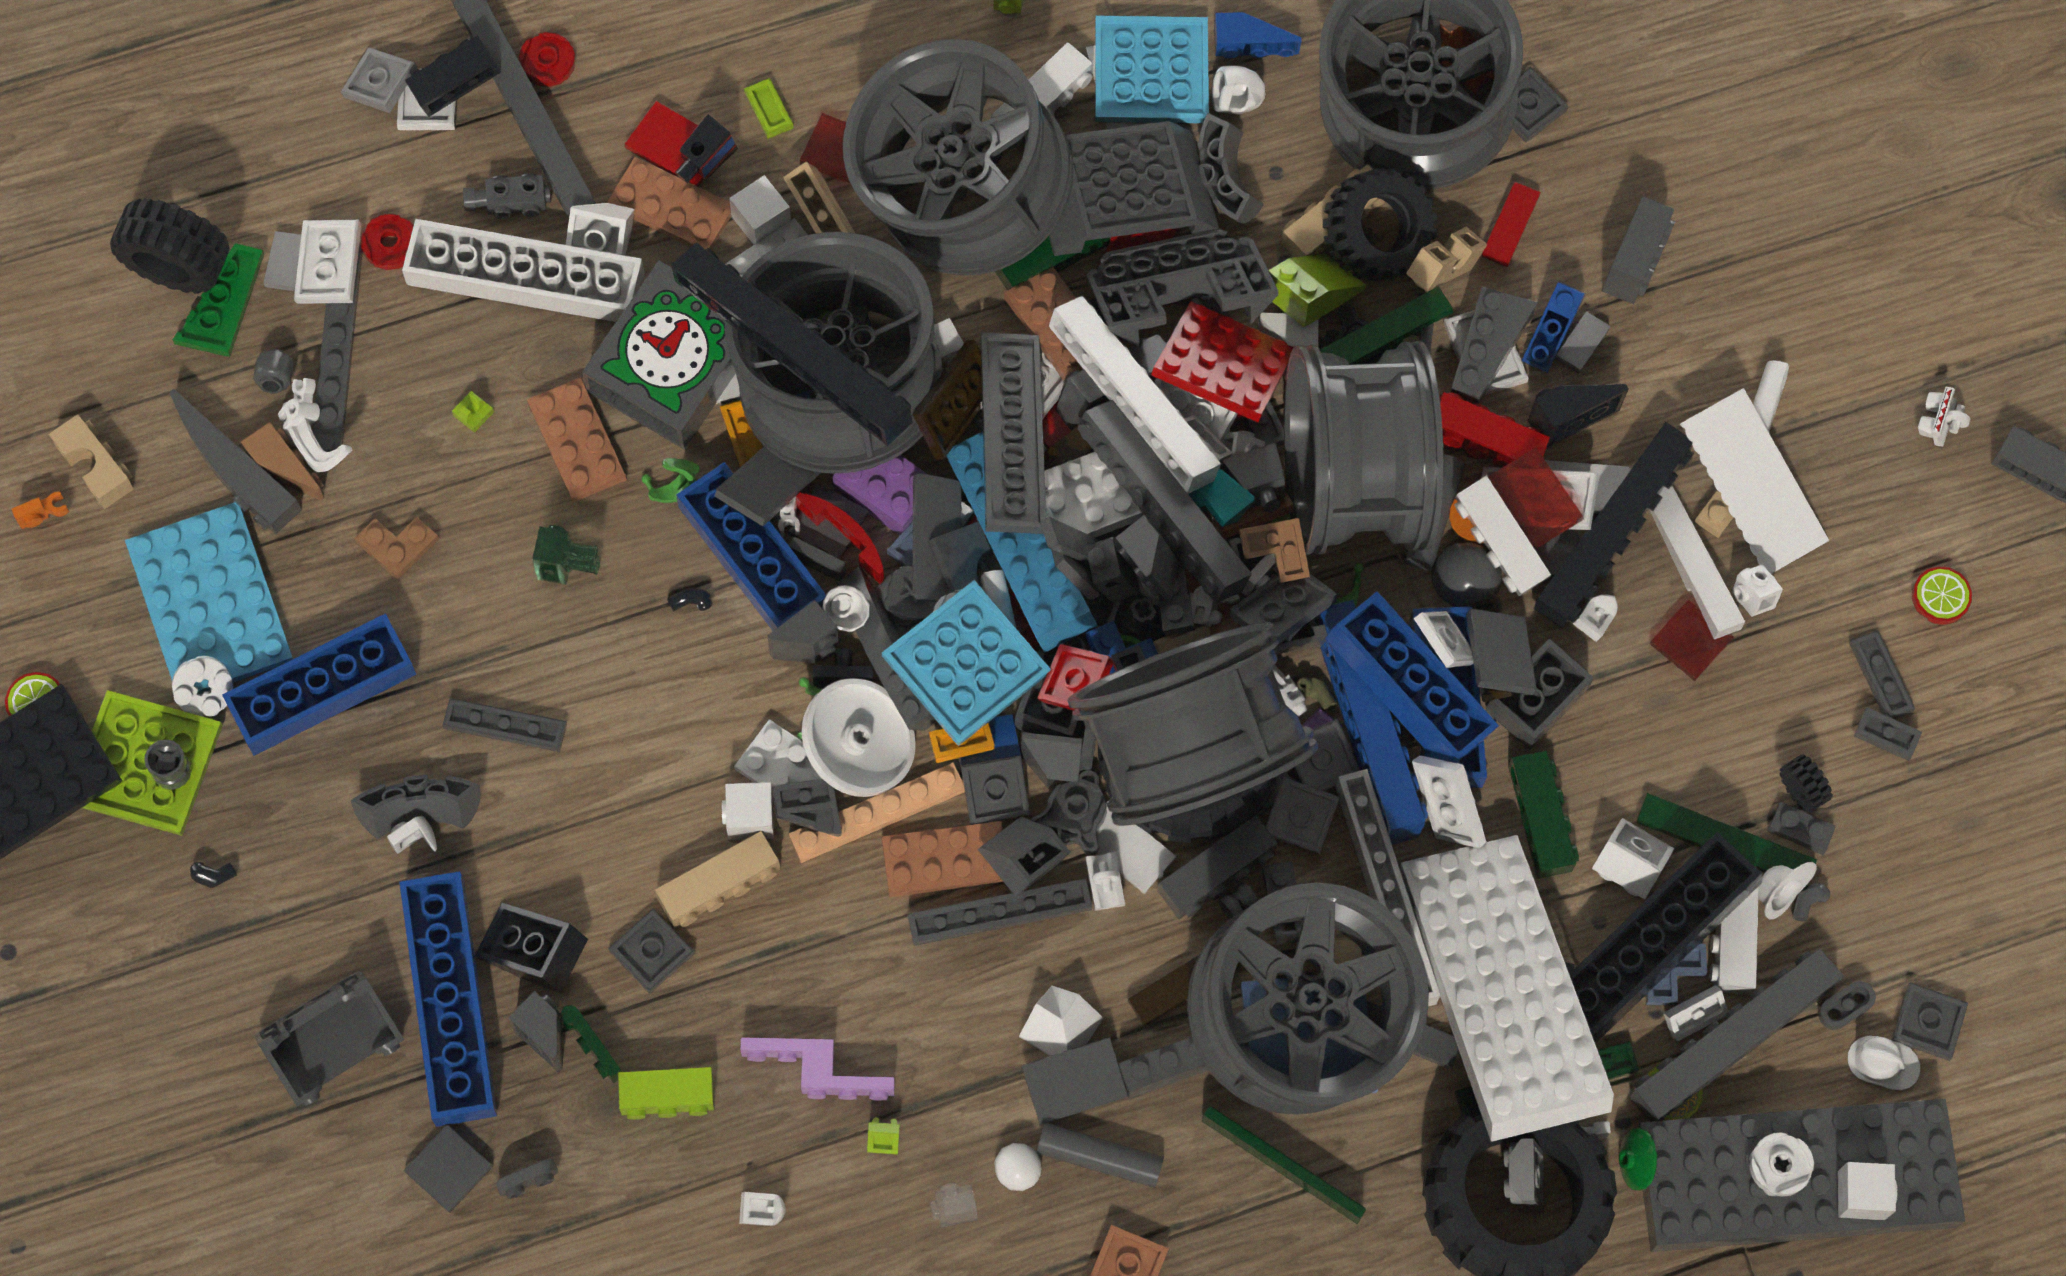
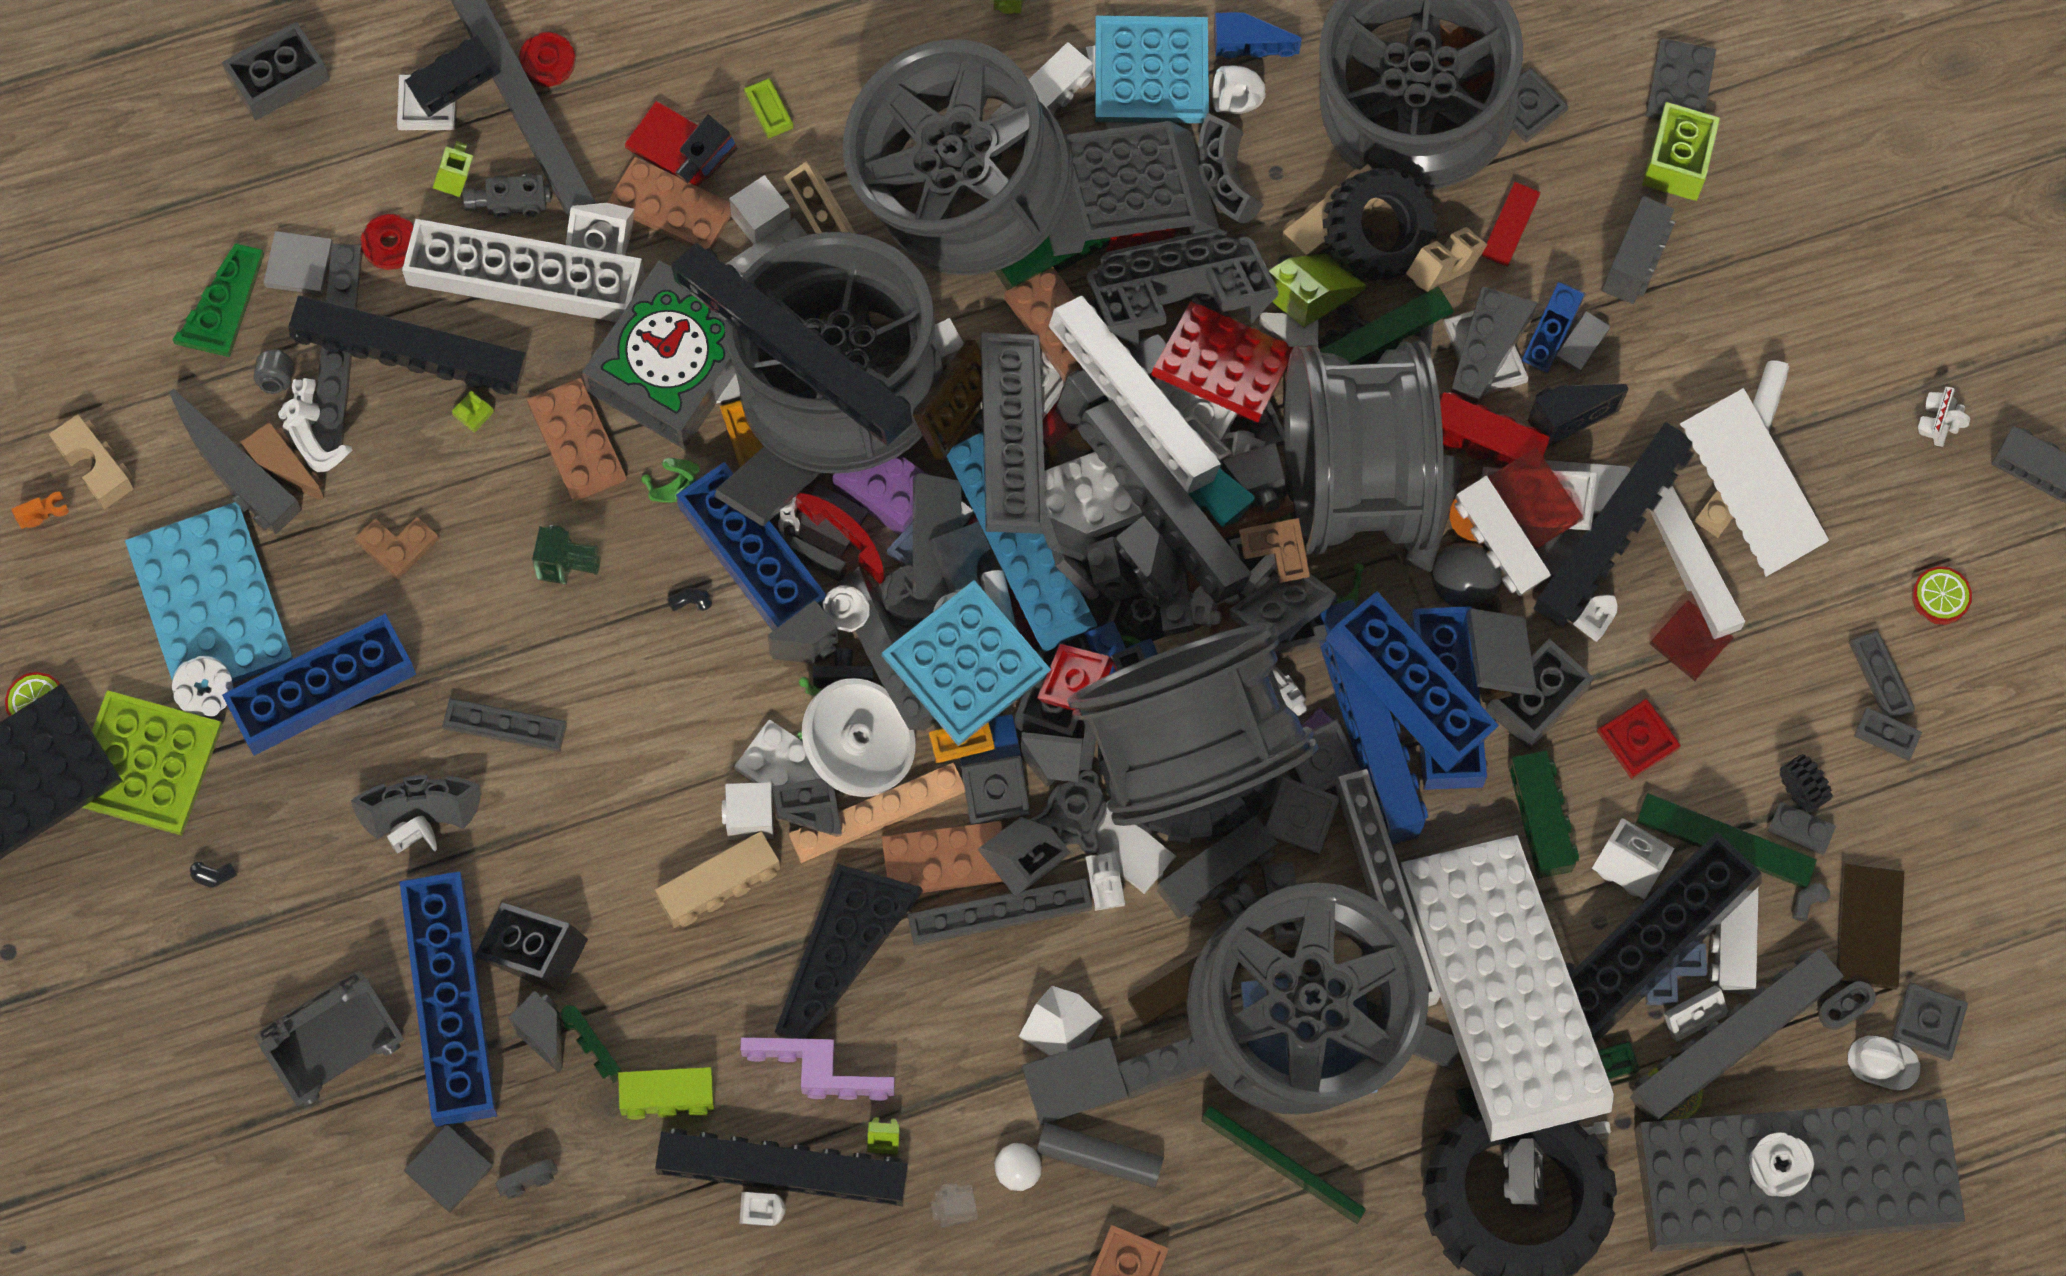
(168, 764): dark grey wheel -> none
(169, 245): black tyre -> none
(275, 71): none -> dark grey brick
(327, 261): white tile -> none
(378, 80): light grey tile -> none
(407, 345): none -> black brick
(453, 170): none -> lime brick
(651, 951): dark grey tile -> none
(781, 1168): none -> black brick
(826, 148): clear red tile -> none
(849, 930): none -> black wing
(1318, 690): olive arm -> none
(1445, 638): white tile -> none
(1449, 801): white plate -> none
(1638, 738): none -> red tile
(1638, 1159): green dish -> none
(1680, 77): none -> dark grey plate
(1681, 151): none -> lime slope
(1756, 590): white brick -> none
(1782, 885): white piece -> none
(1866, 1191): white head -> none
(1870, 925): none -> dark brown tile

